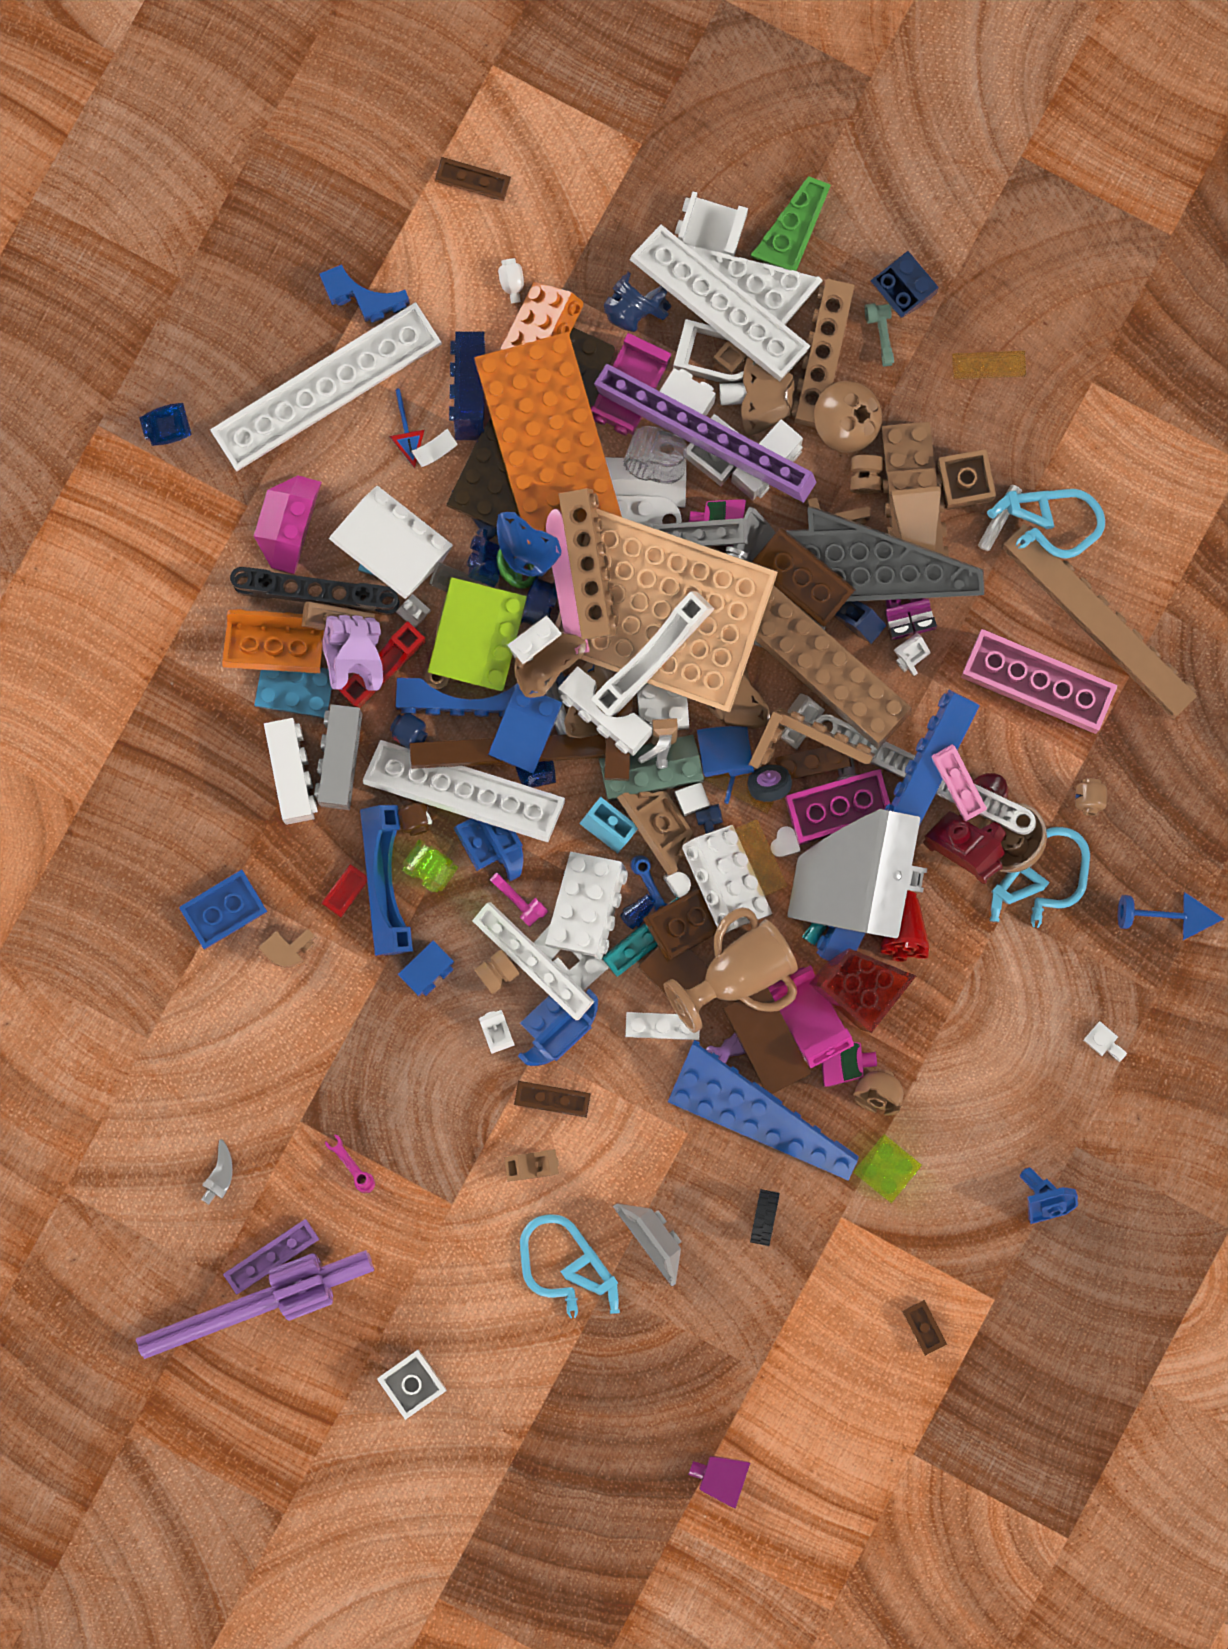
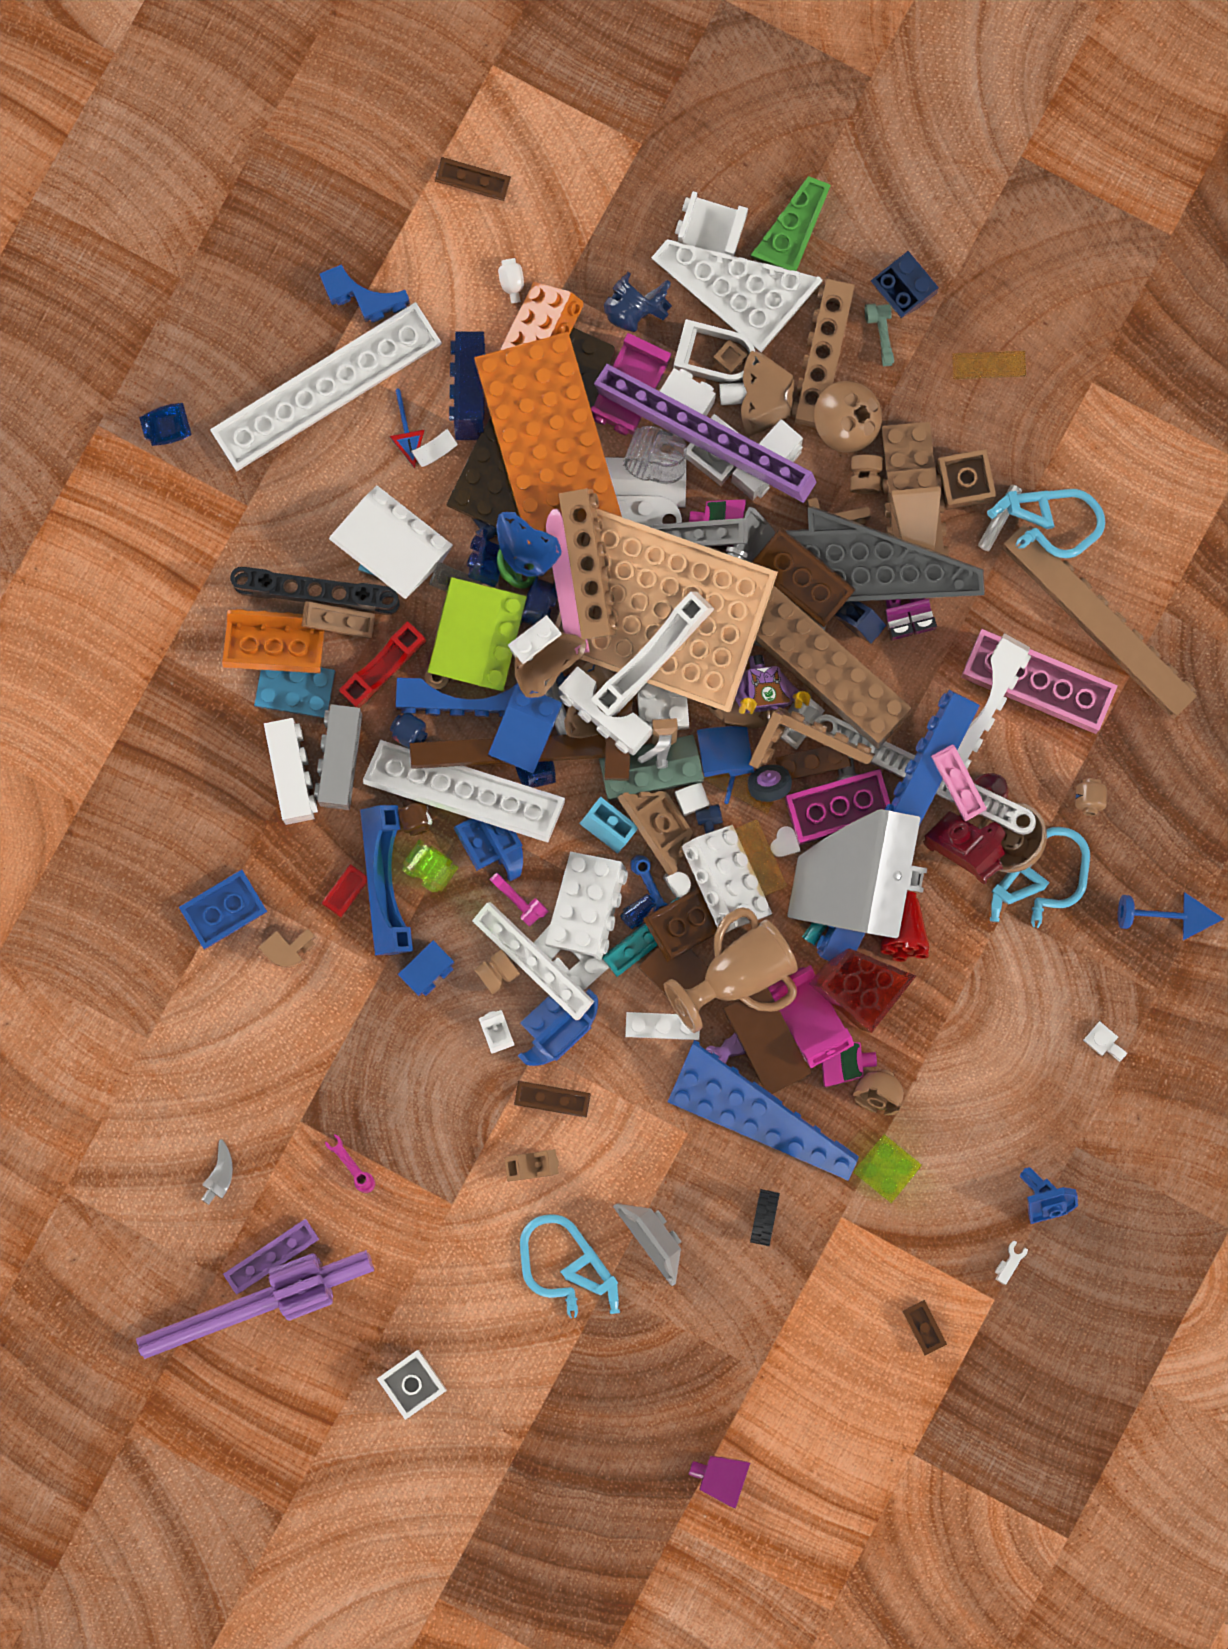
(286, 521): dark pink wedge -> none
(351, 648): lavender piece -> none
(413, 611): white tile -> none
(720, 302): white plate -> none
(767, 689): none -> torso
(911, 653): white bracket -> none
(1005, 662): none -> white arch
(1006, 1269): none -> white plate

